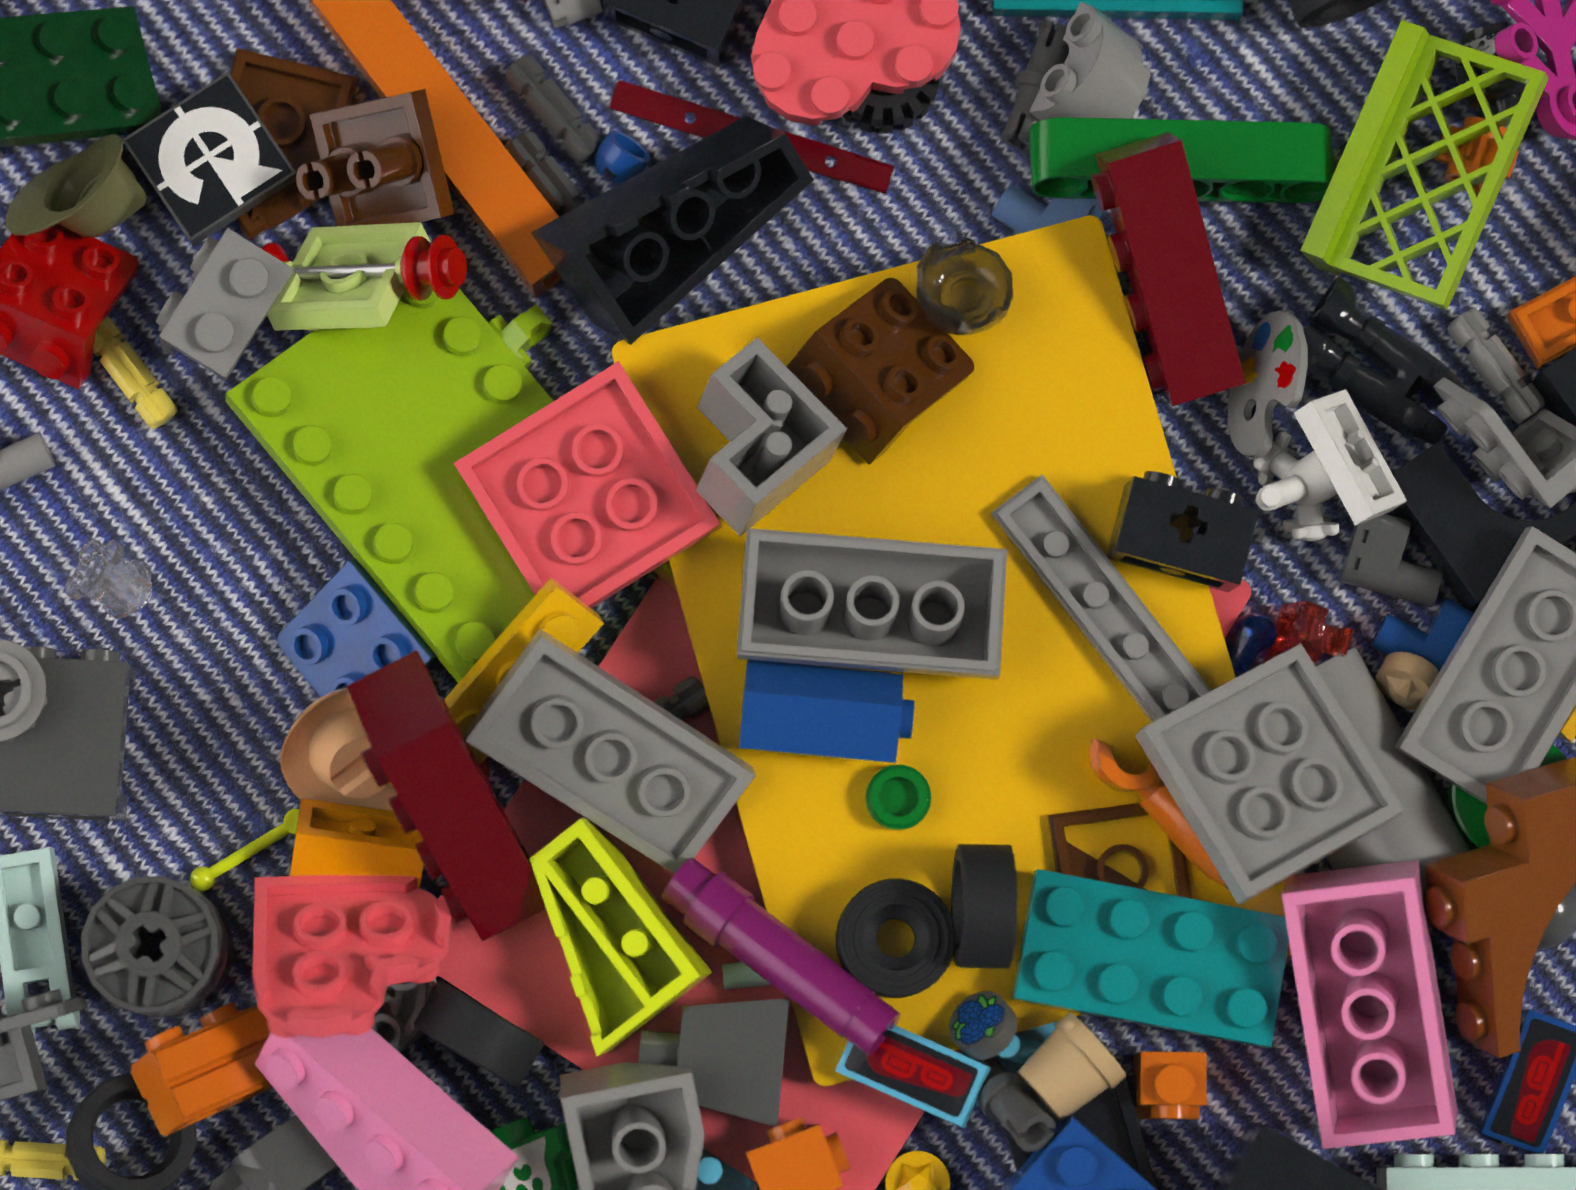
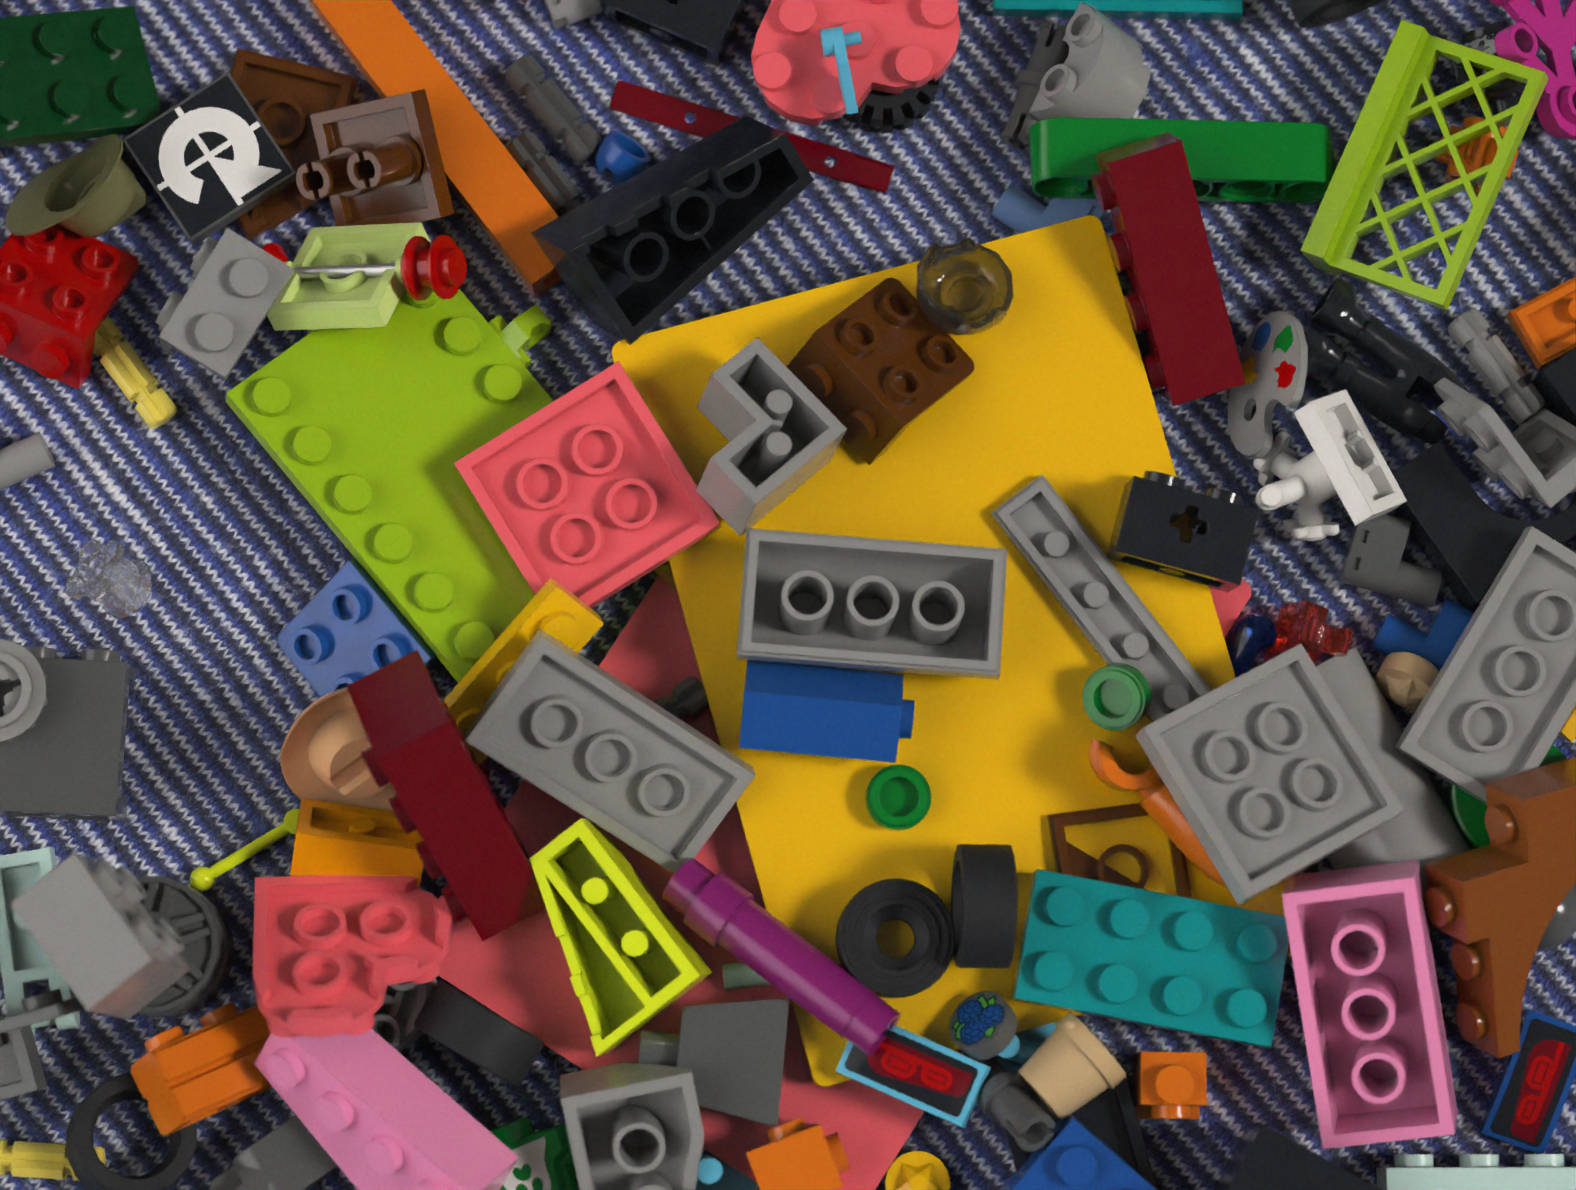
(102, 935): none -> light grey brick
(834, 44): none -> medium azure piece
(1116, 696): none -> green tile

